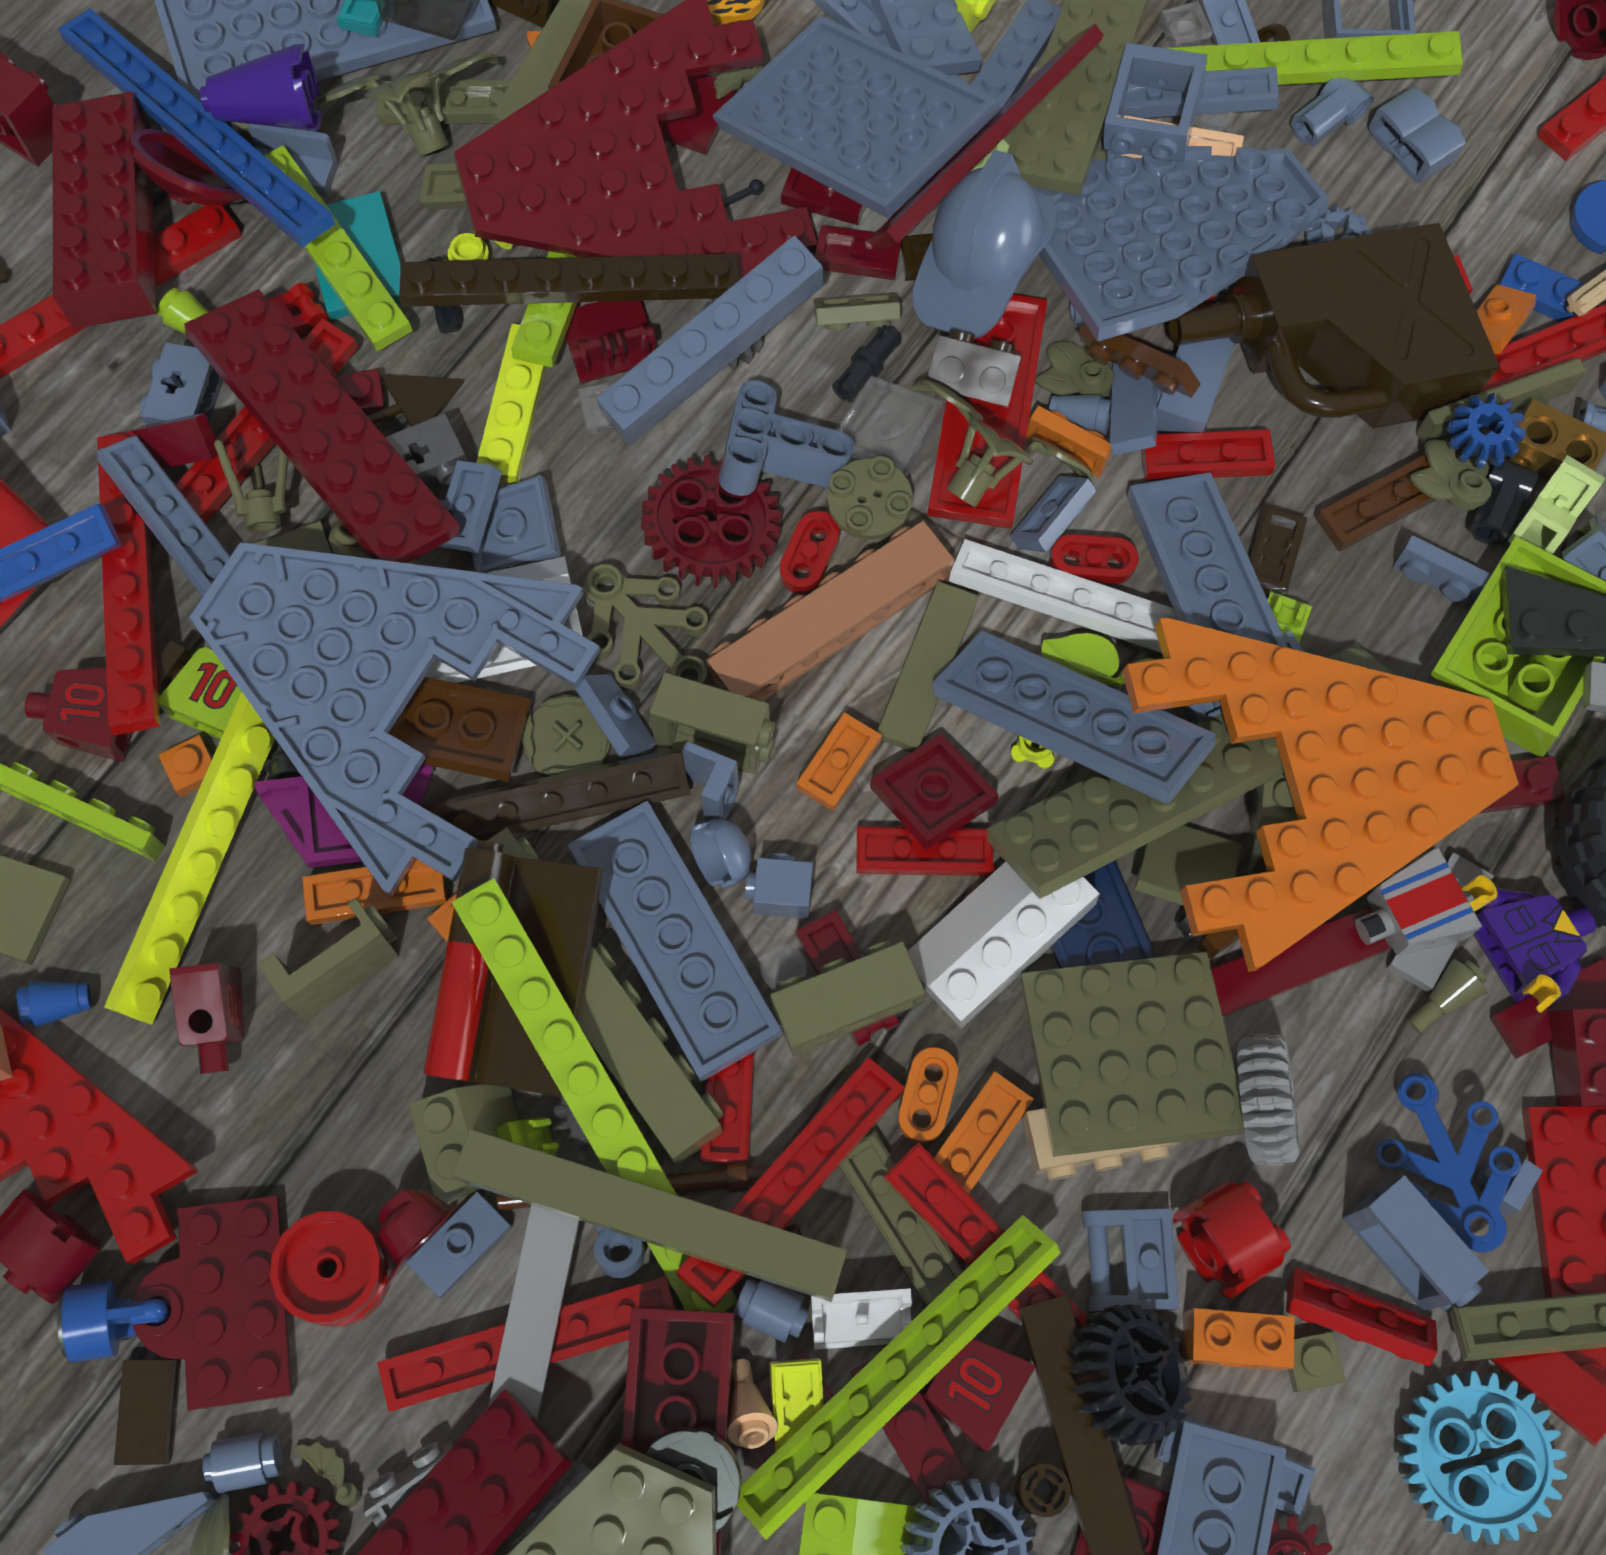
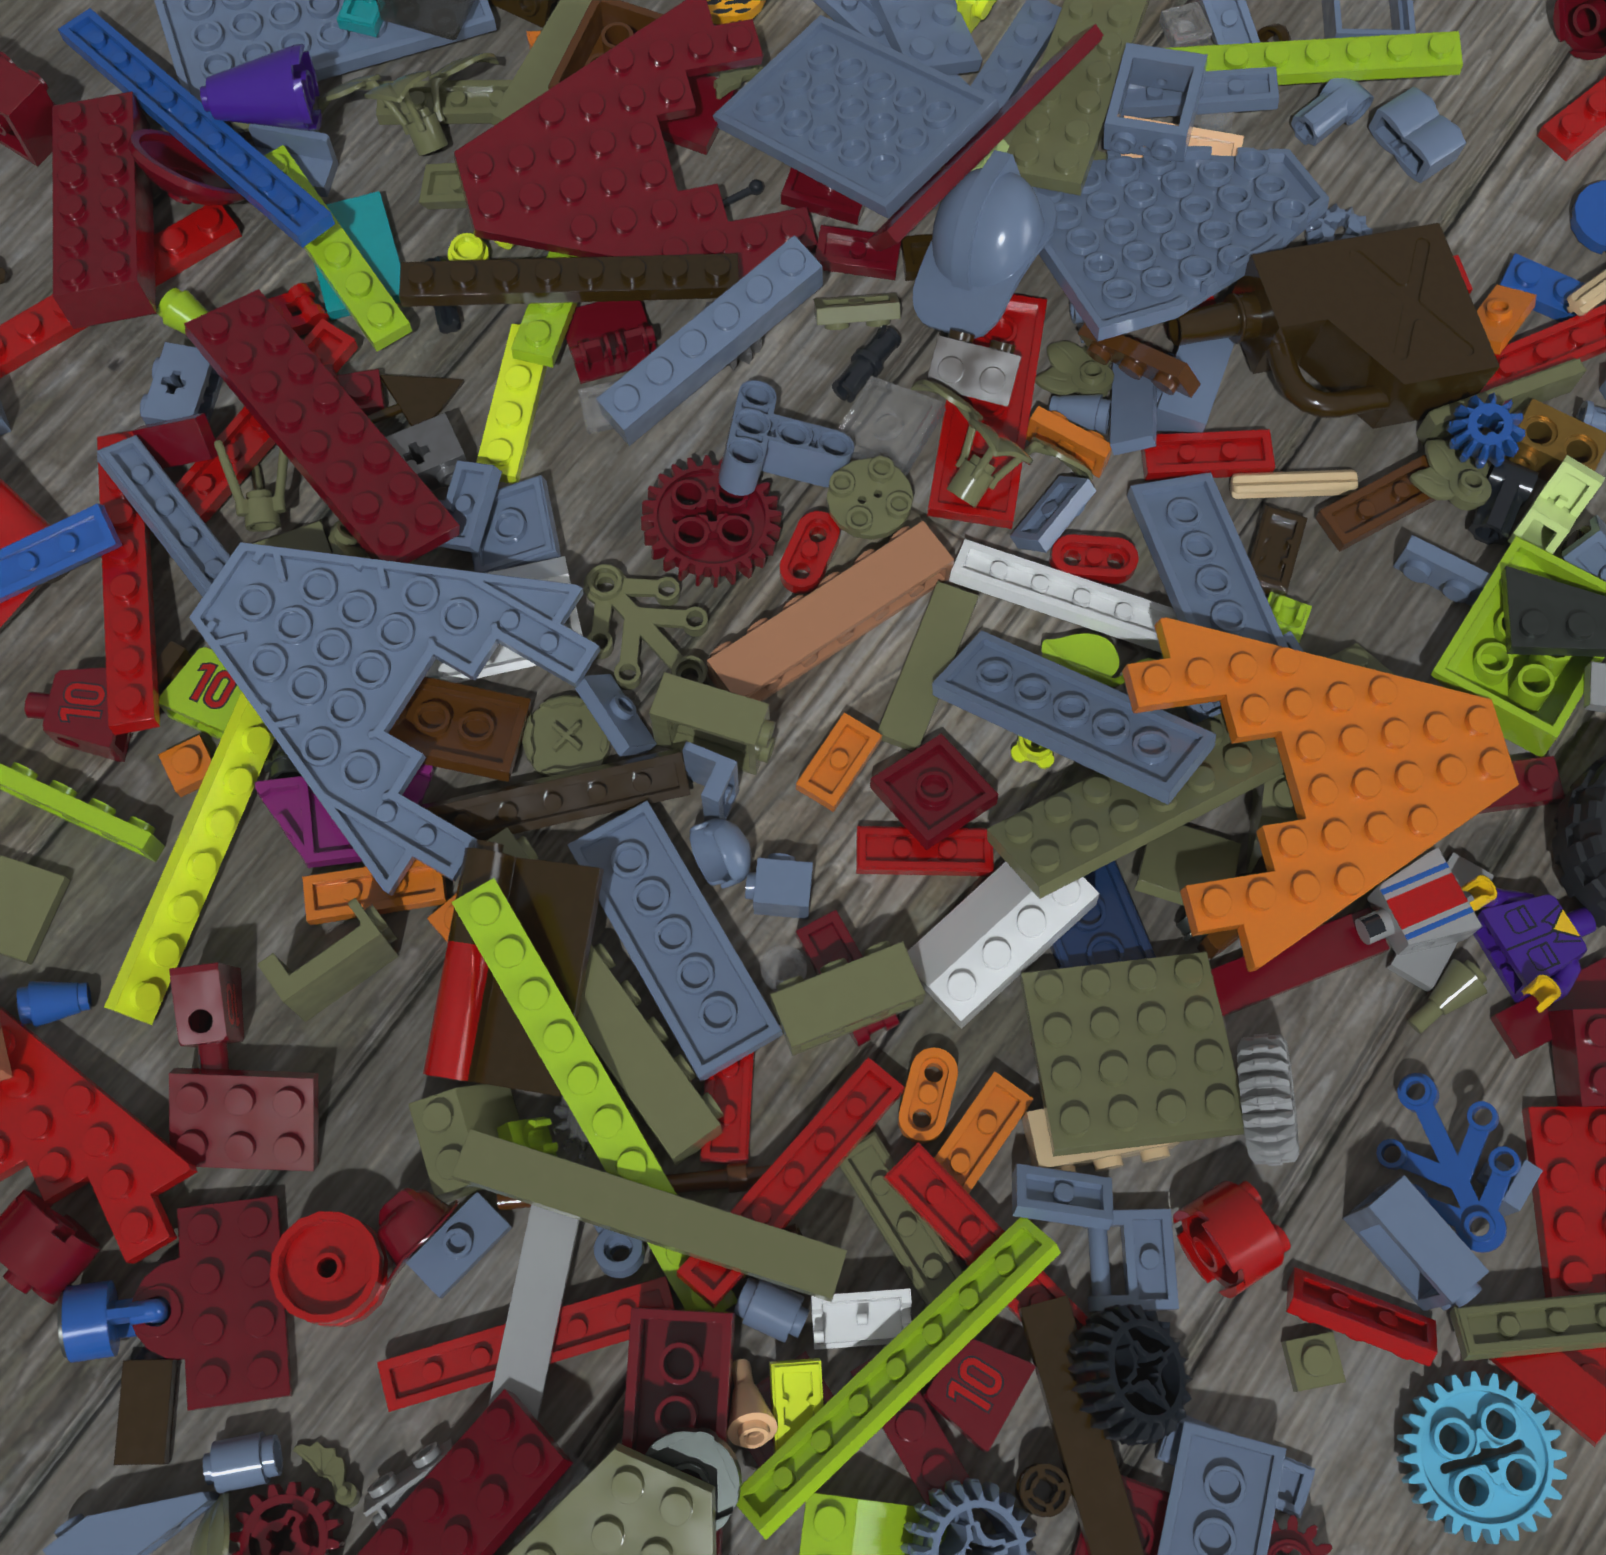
(245, 1118): none -> dark red plate
(1062, 1197): none -> sand blue plate
(1238, 1339): orange brick -> none
(1293, 484): none -> tan axle

